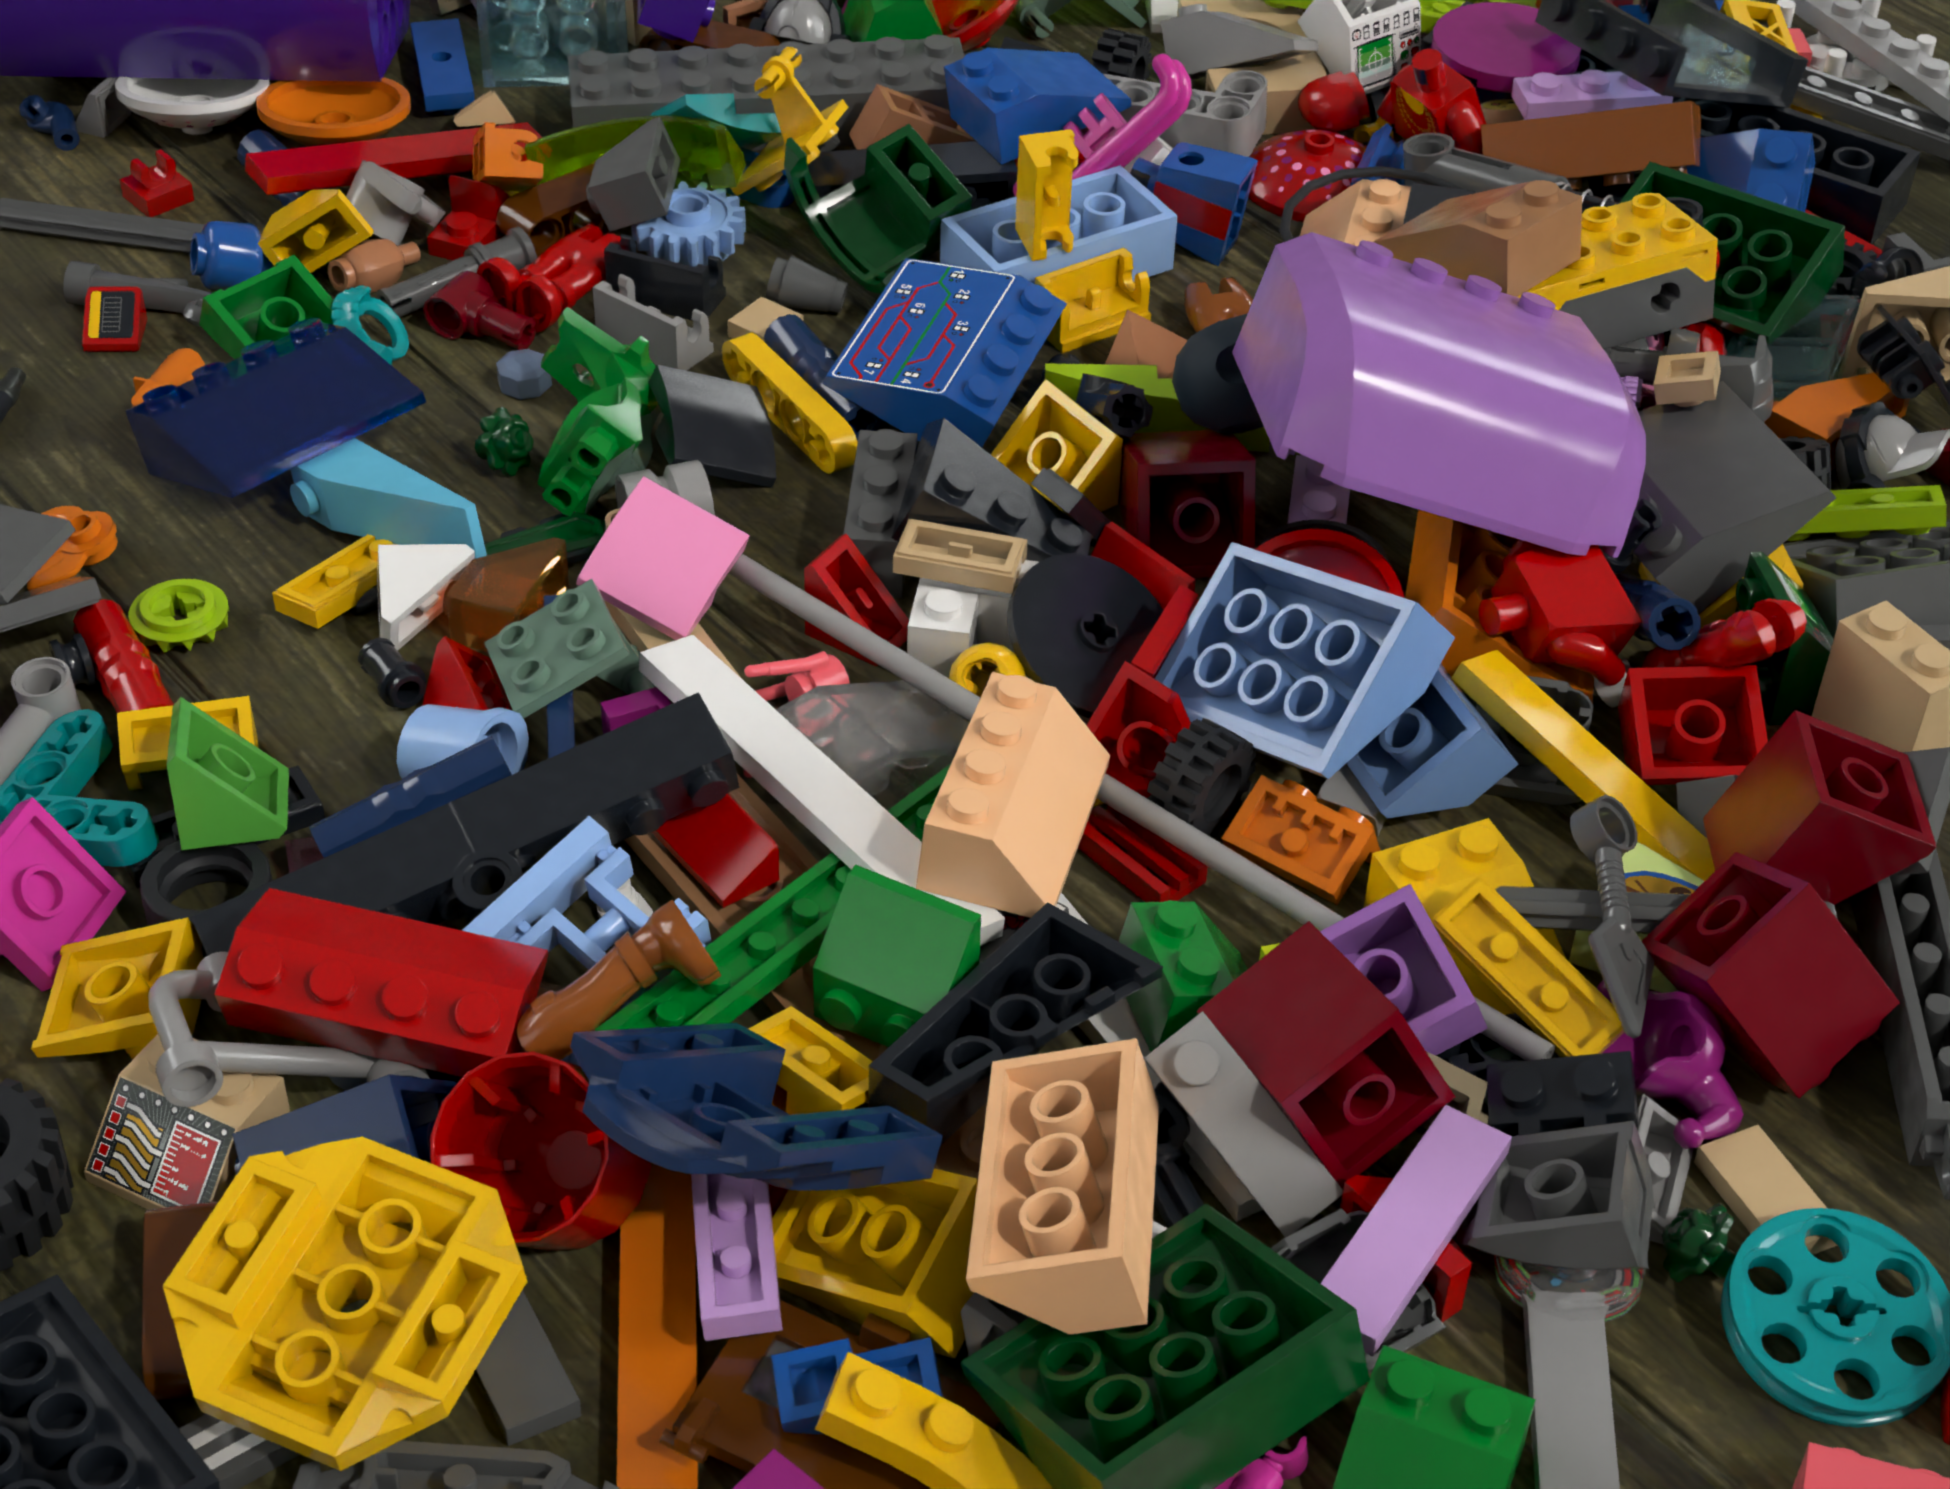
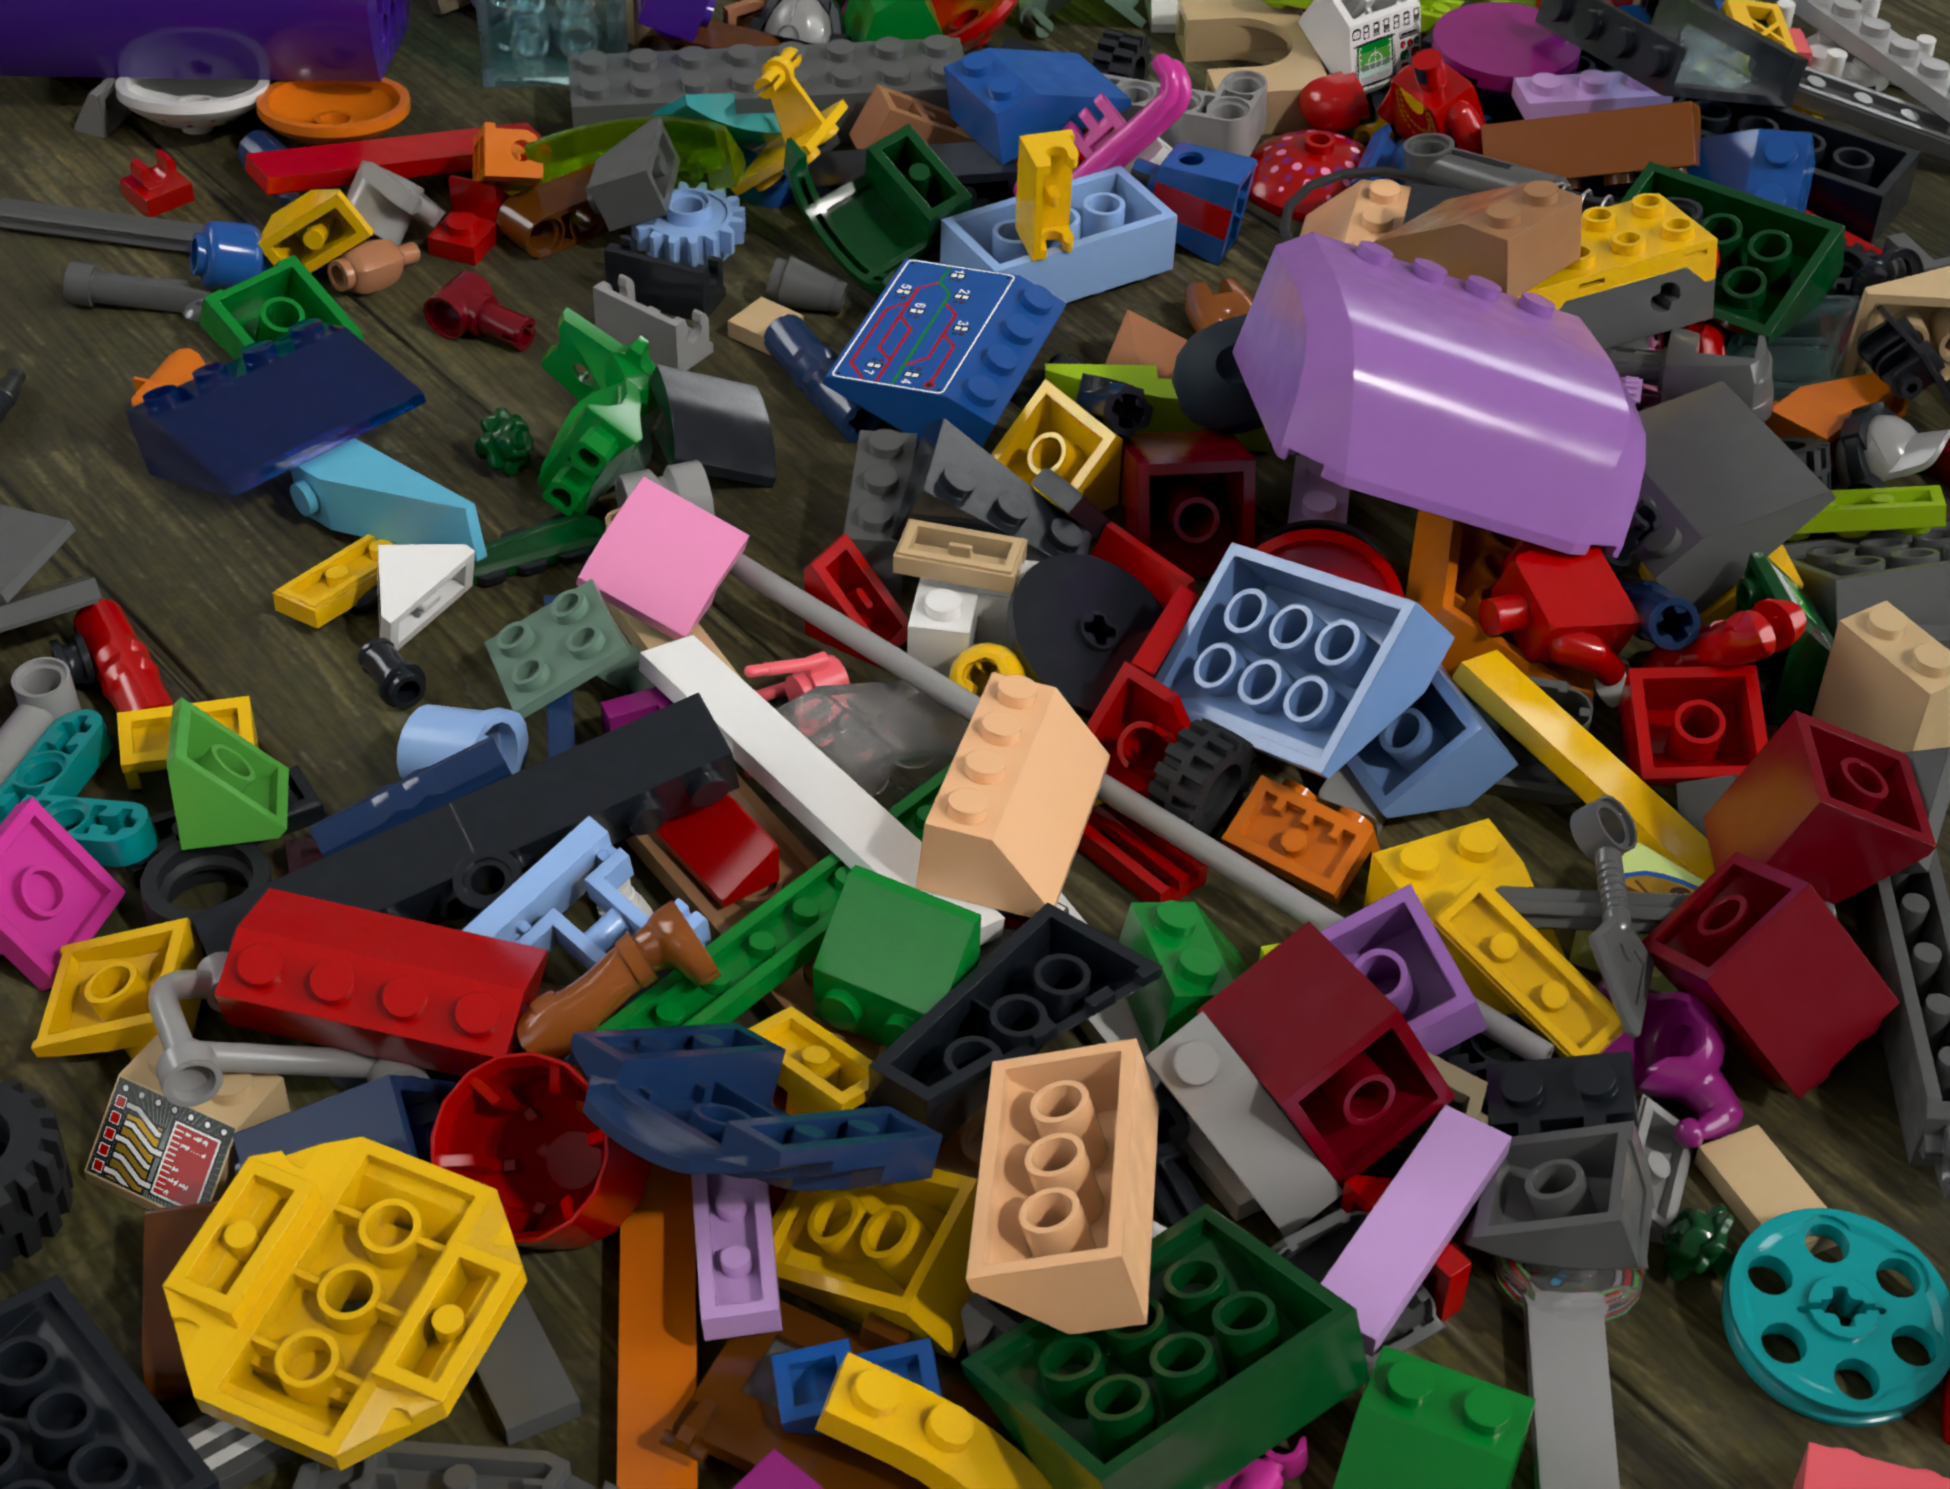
(51, 119): dark blue arm -> none
(88, 545): orange plate -> none
(114, 319): slope -> none
(200, 601): lime gear -> none
(356, 301): teal piece -> none
(414, 292): dark grey pin -> none
(442, 65): blue tile -> none
(464, 679): red slope -> none
(484, 109): tan slope -> none
(504, 590): clear orange slope -> none
(522, 374): sand blue tile -> none
(554, 278): red piece -> none
(792, 403): yellow beam -> none
(1096, 298): yellow hinge -> none
(1225, 40): light grey slope -> none
(1501, 111): tan tile -> none
(1687, 378): tan plate -> none

